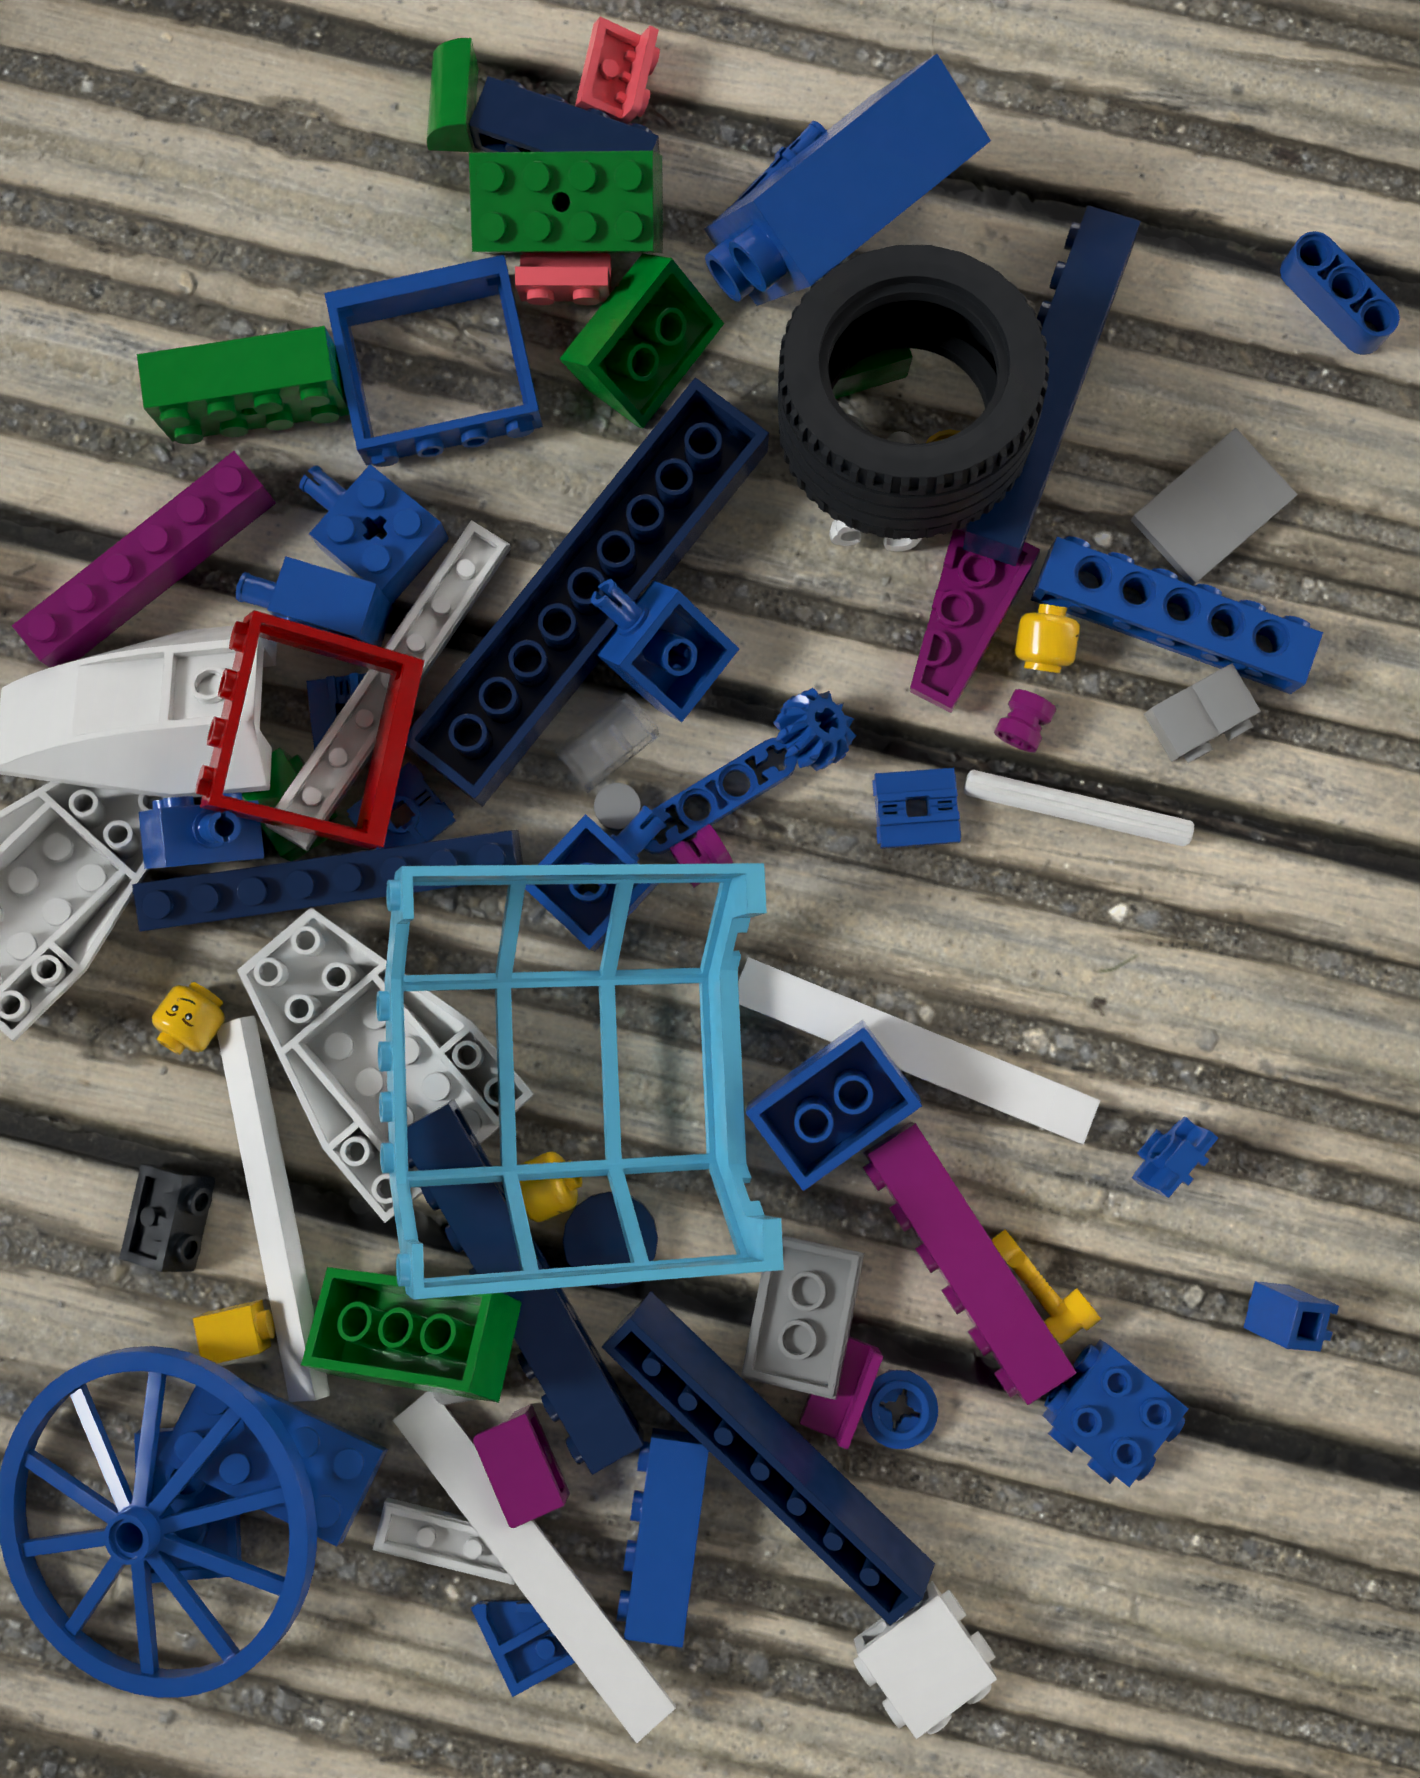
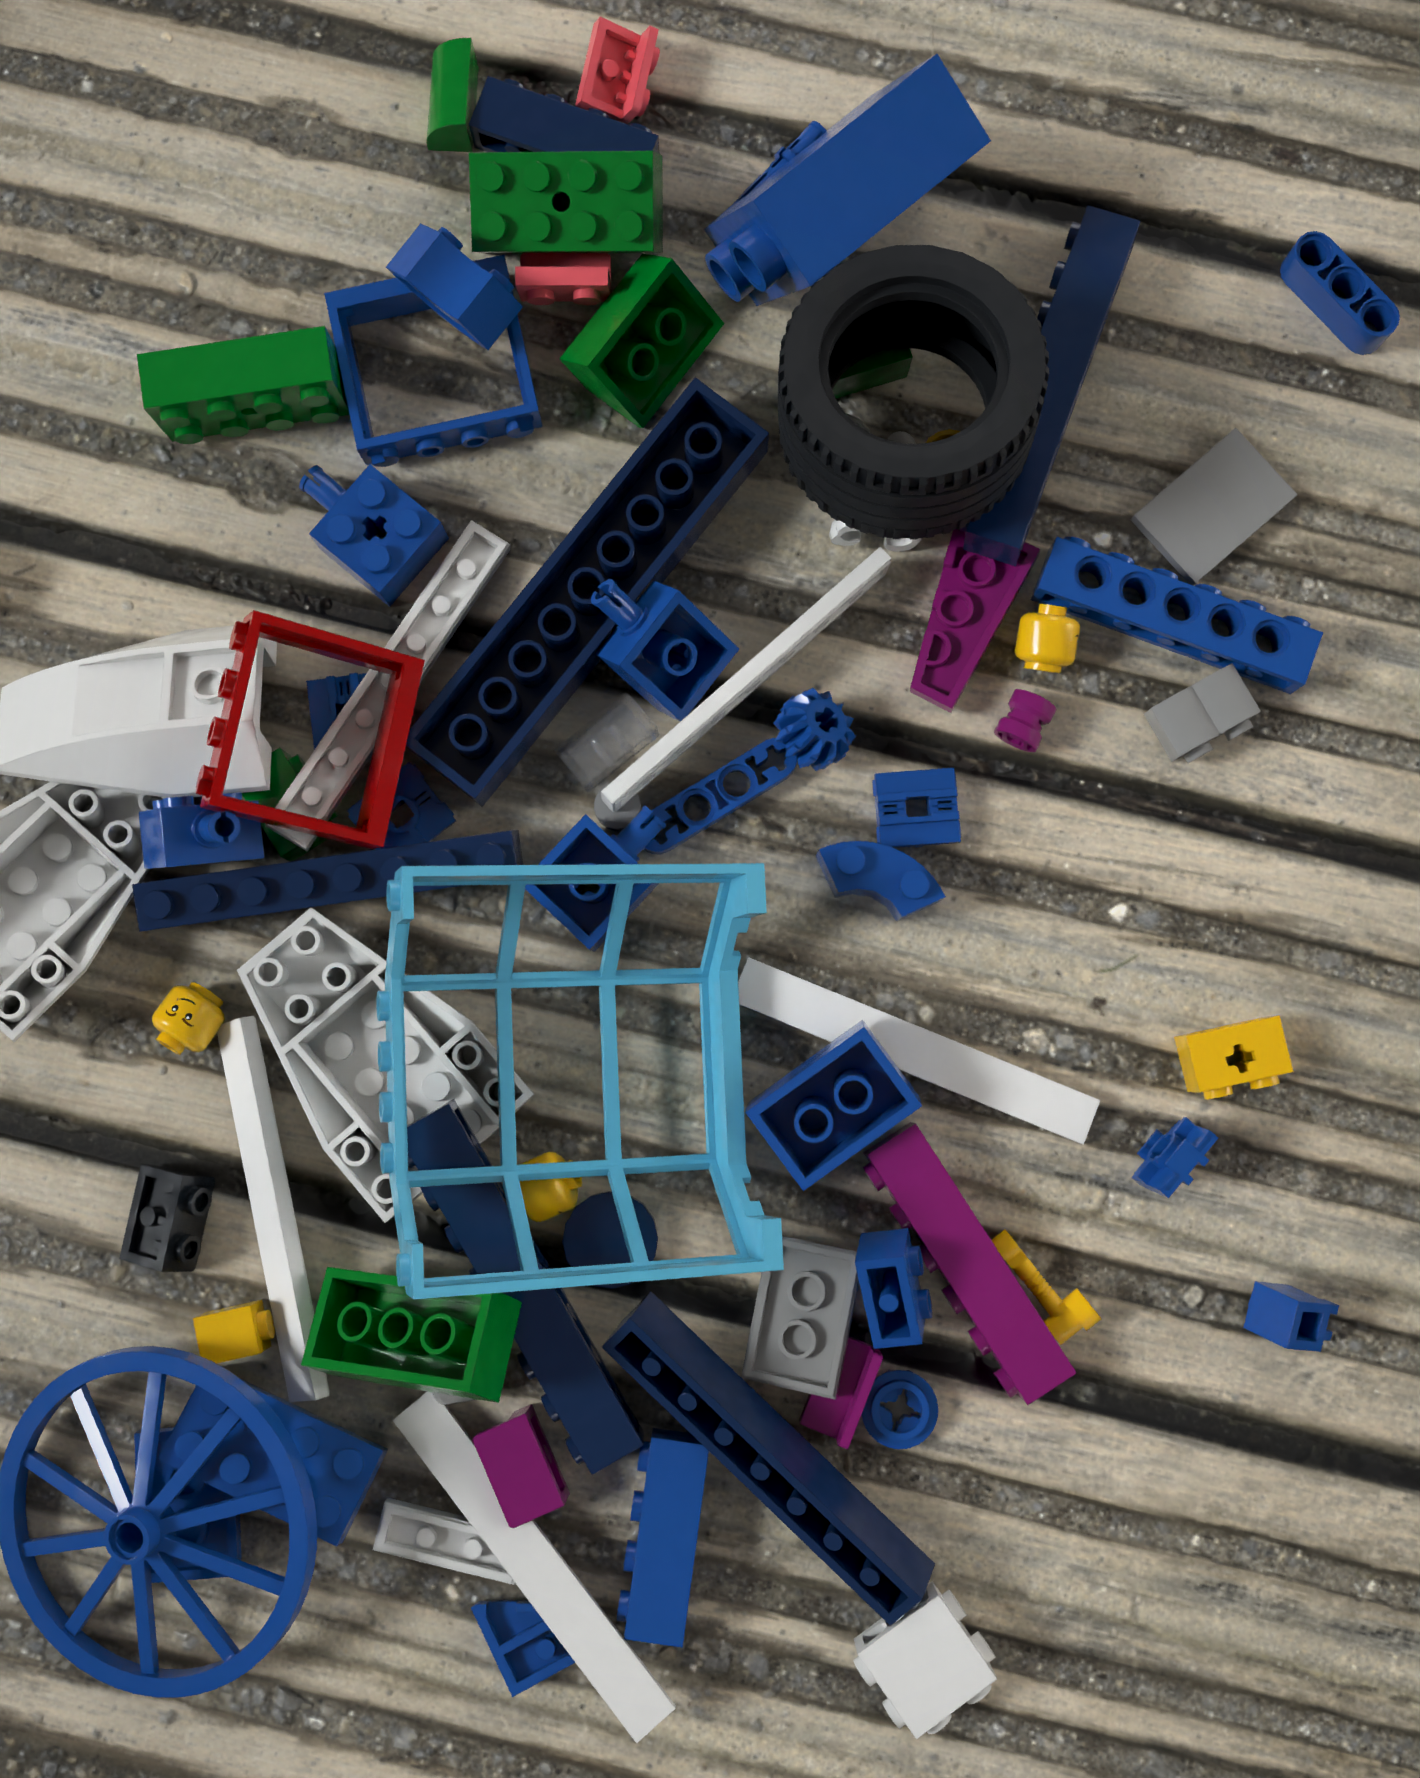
(144, 563): magenta brick -> none
(321, 600): blue brick -> none
(454, 285): none -> blue brick
(705, 844): magenta wheel -> none
(745, 680): none -> white tile
(881, 874): none -> blue brick
(891, 1288): none -> blue brick
(1079, 808): white axle -> none
(1113, 1414): blue brick -> none
(1261, 1049): none -> yellow brick

